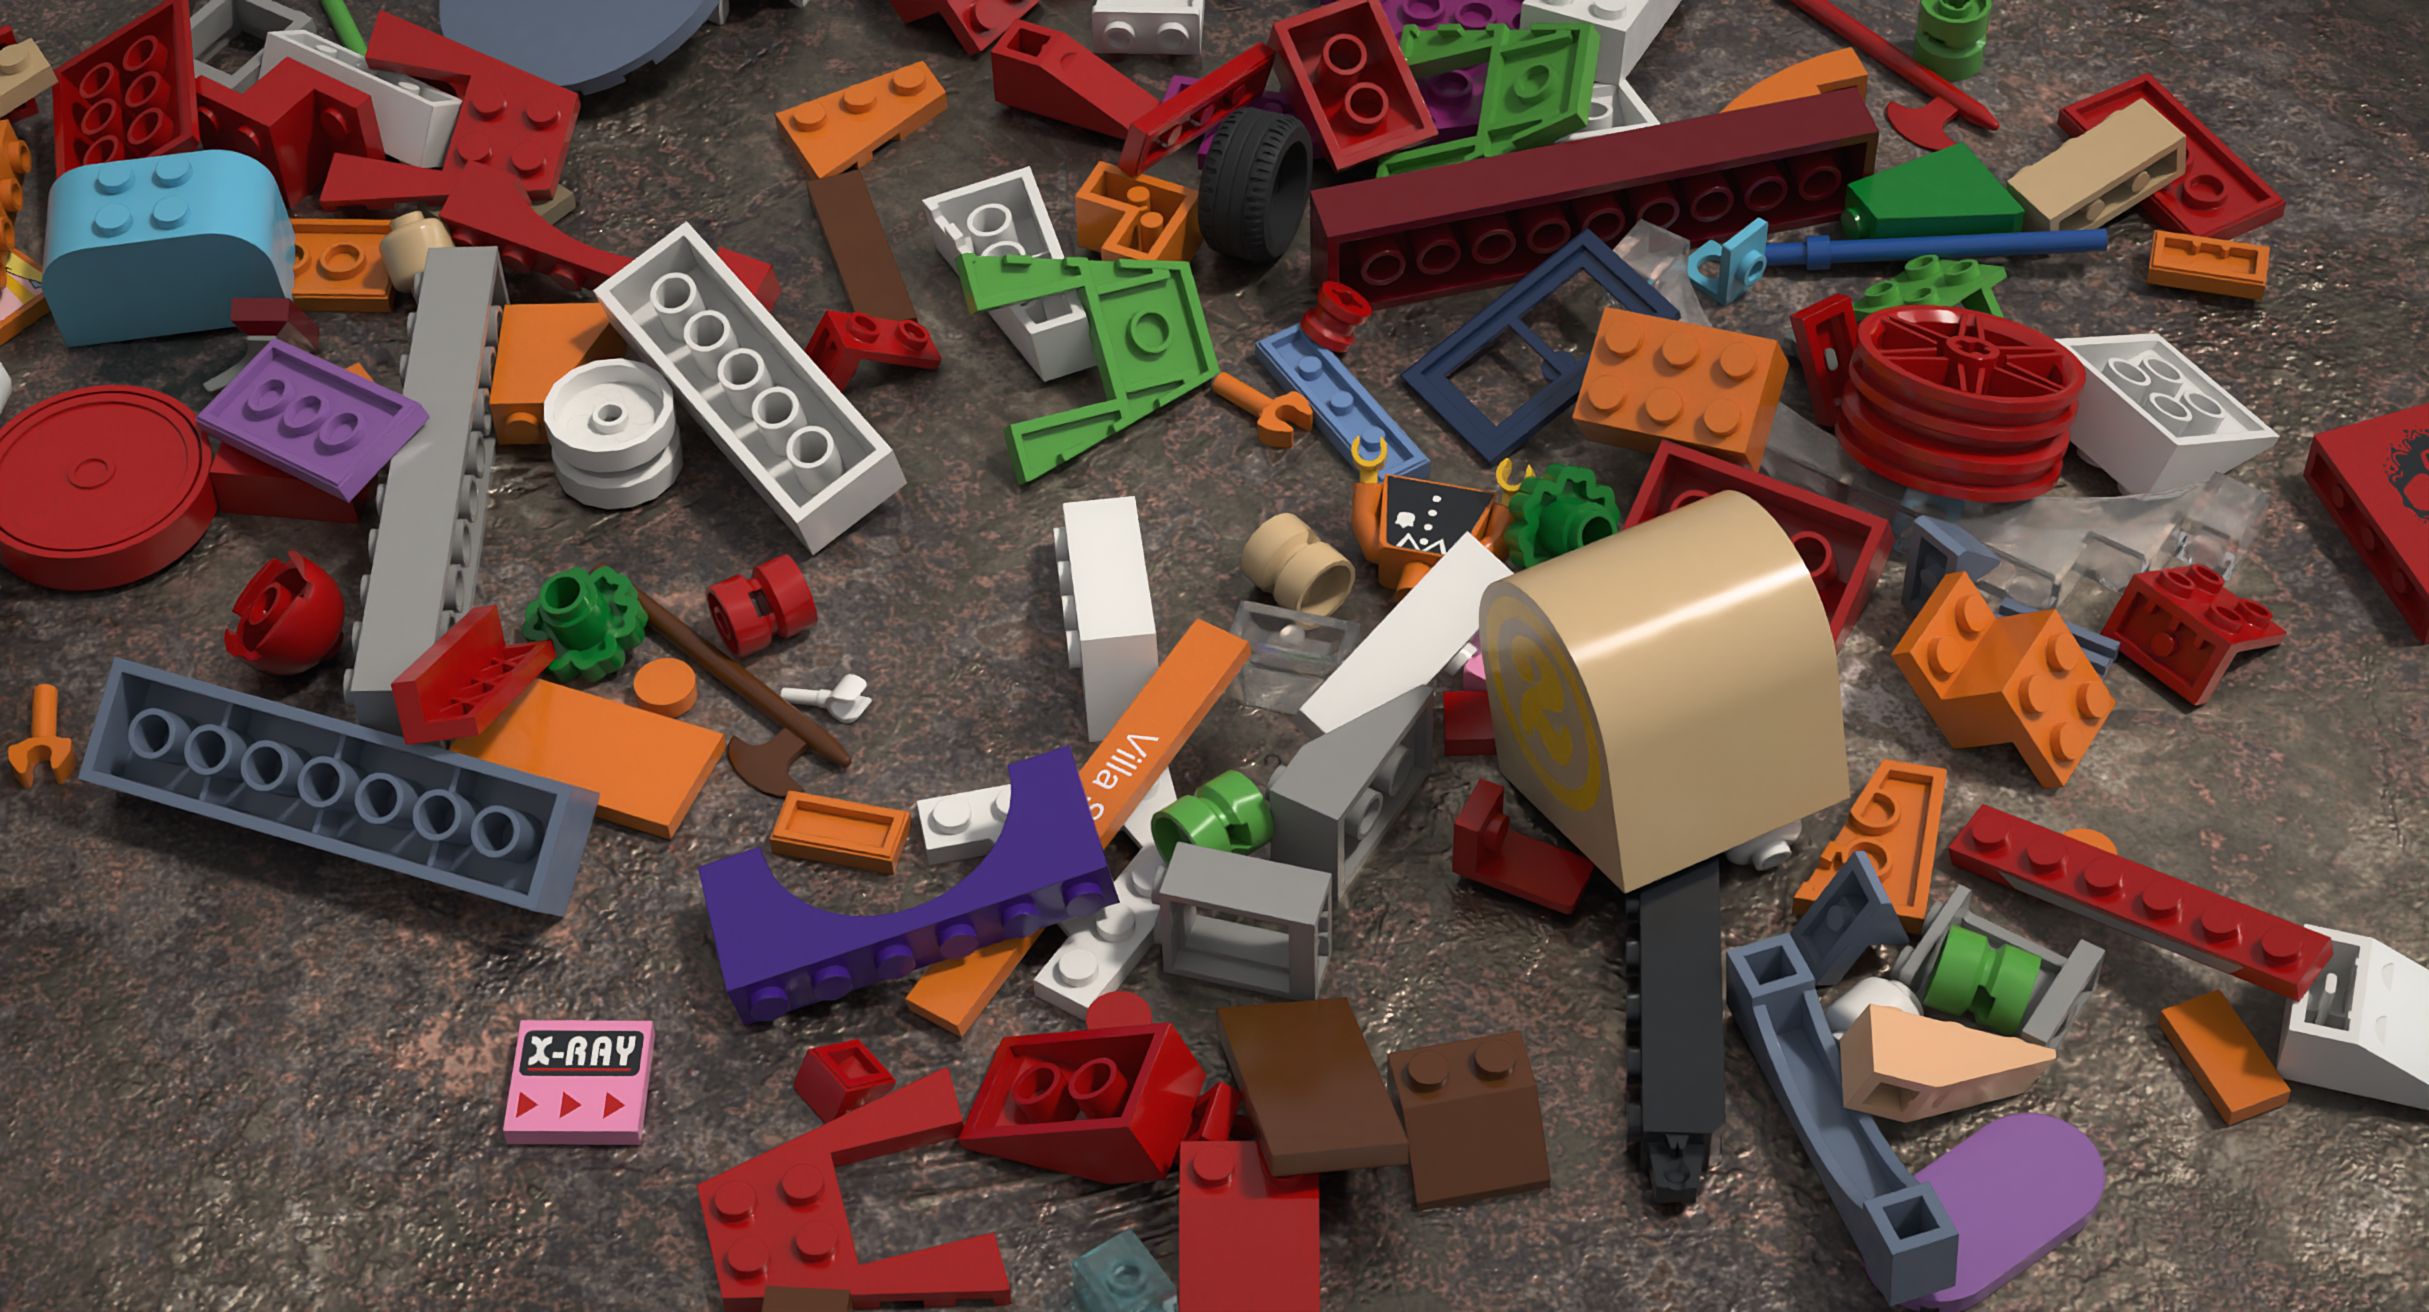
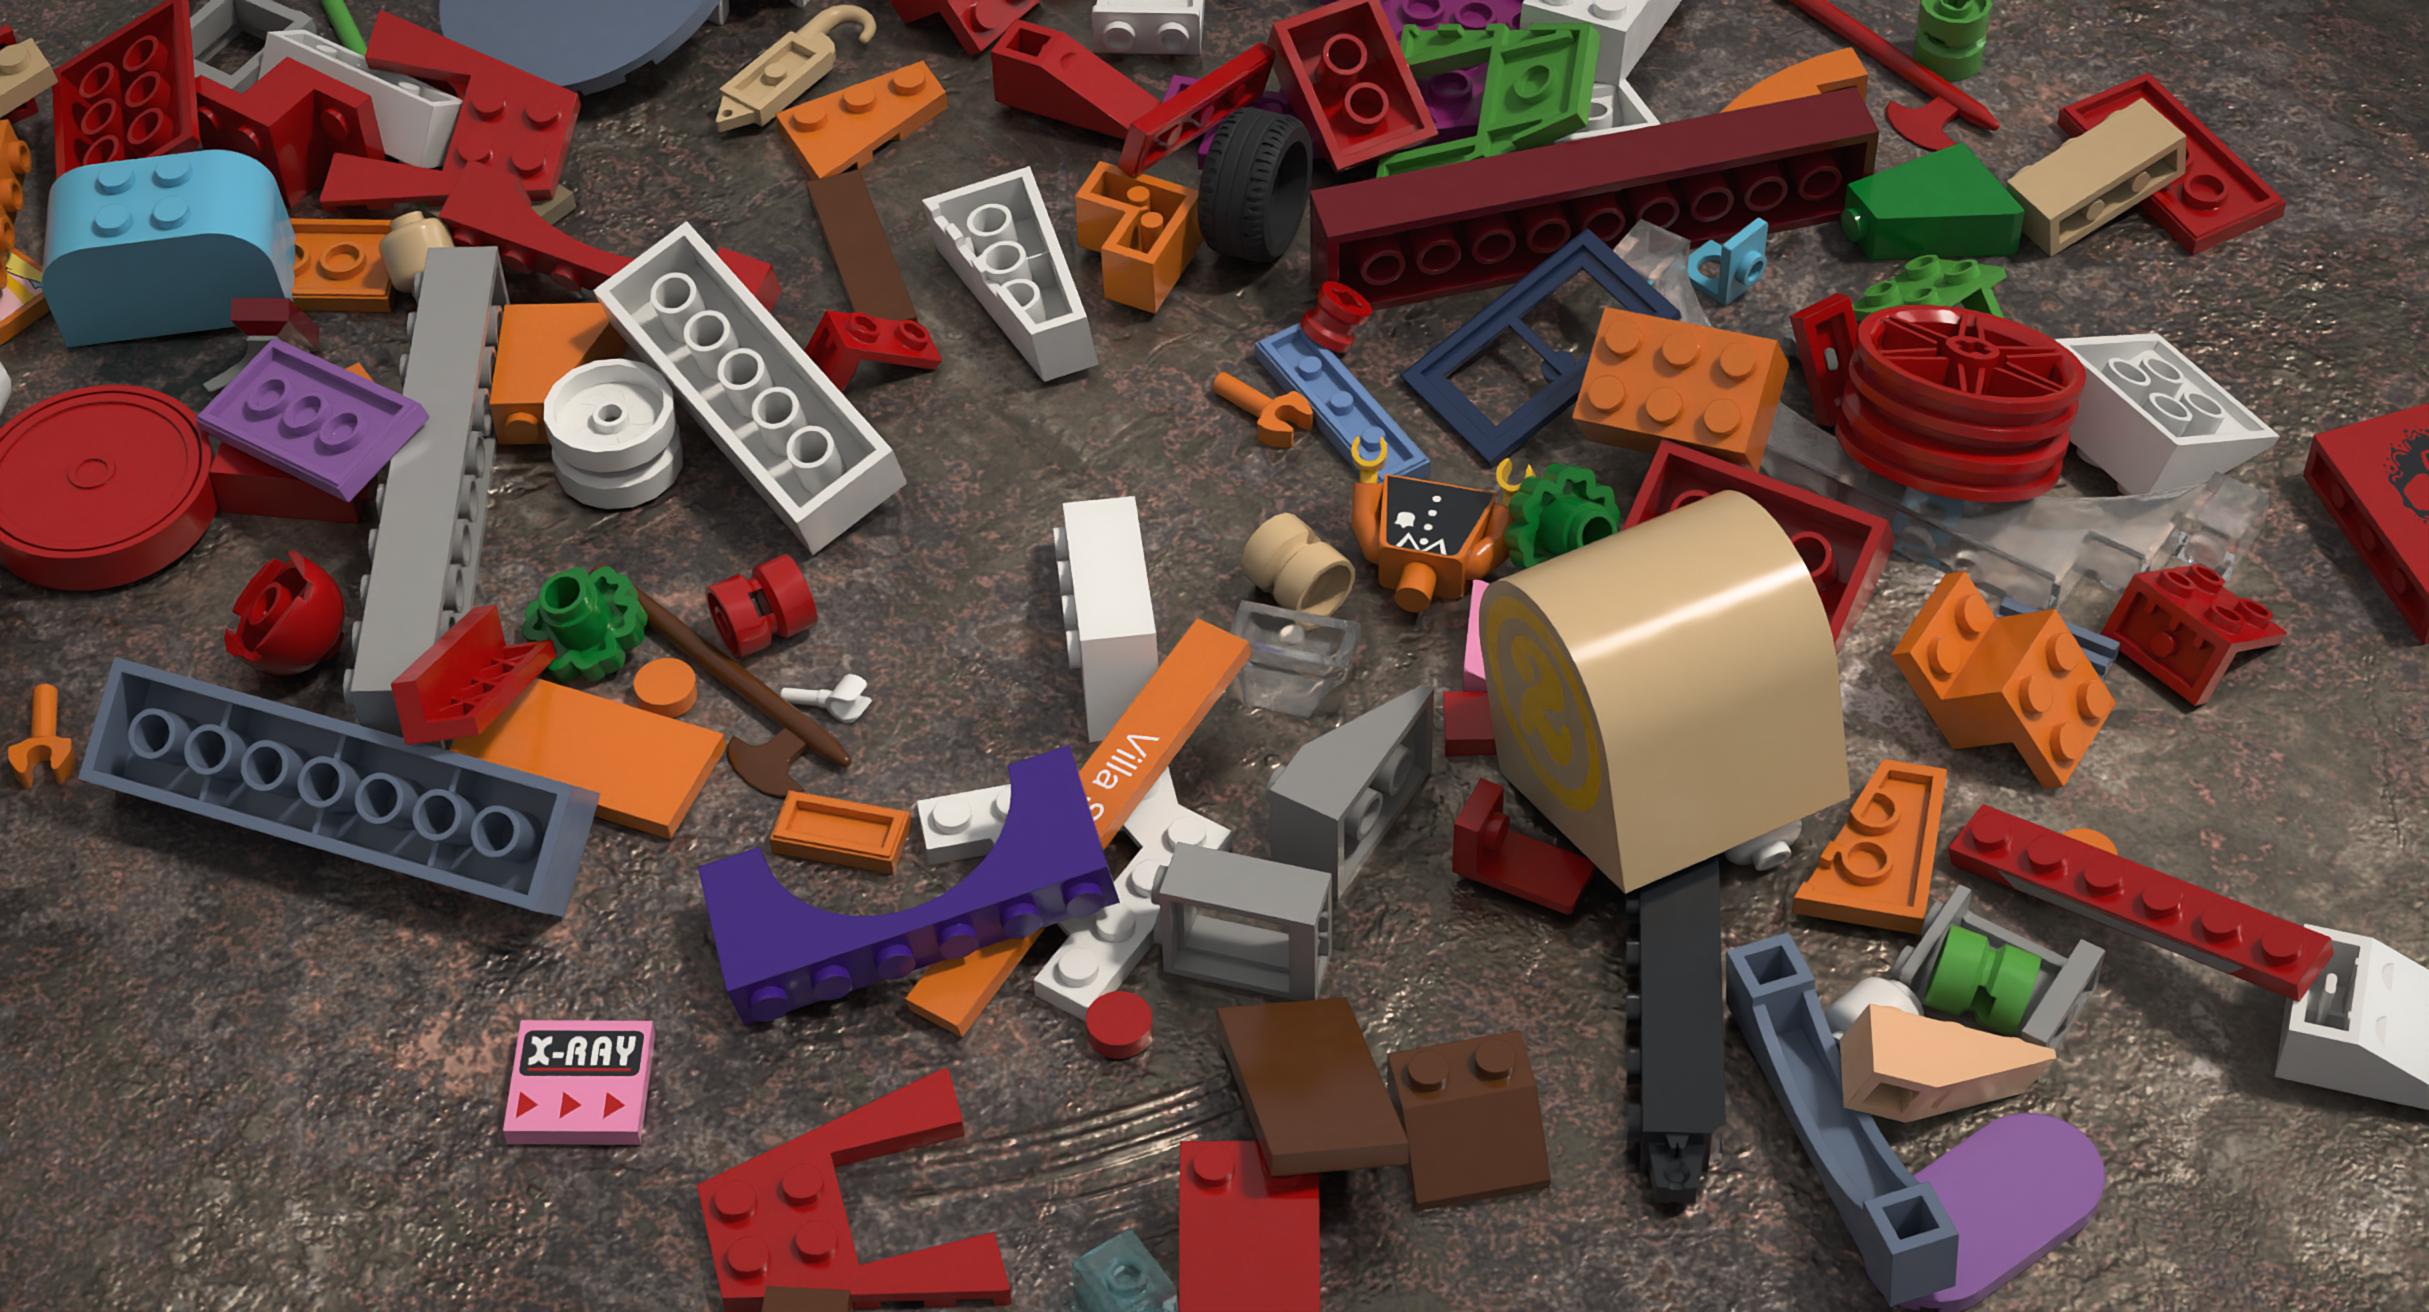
(787, 69): none -> tan plate
(841, 1079): red slope -> none
(1088, 1102): red slope -> none
(1142, 332): bright green wing -> none
(1217, 1118): red tile -> none
(1221, 816): bright green wheel -> none
(1413, 643): white brick -> none
(1820, 252): blue bar -> none
(1846, 920): sand blue slope -> none
(1939, 550): sand blue slope -> none
(2208, 265): orange plate -> none
(2224, 1057): orange tile -> none

